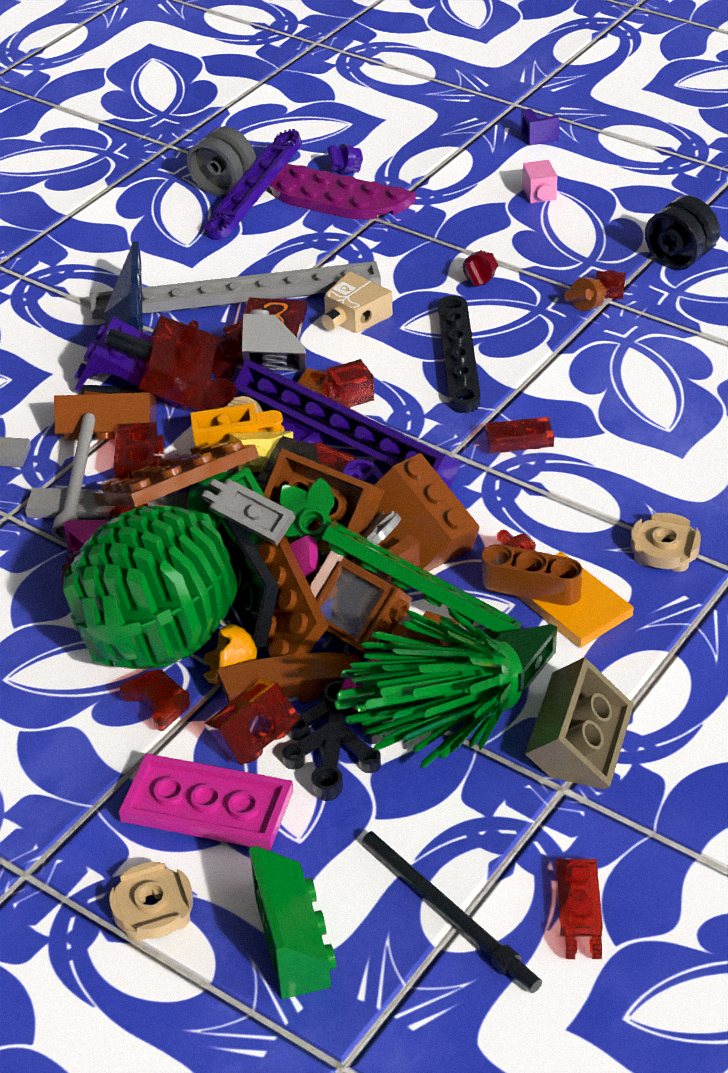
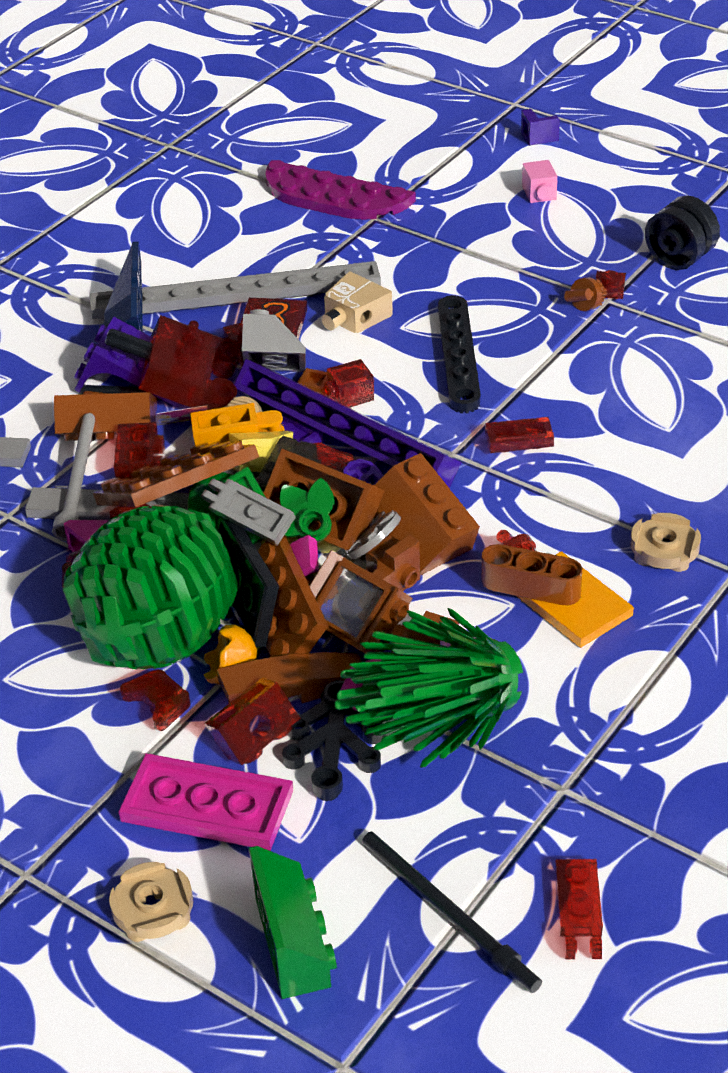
(177, 415): none -> sticker
(220, 160): dark grey wheel -> none
(252, 184): dark purple plate -> none
(345, 158): dark purple piece -> none
(409, 575): green plate -> none
(480, 267): dark red piece -> none
(534, 648): dark green slope -> none
(580, 726): dark tan slope -> none

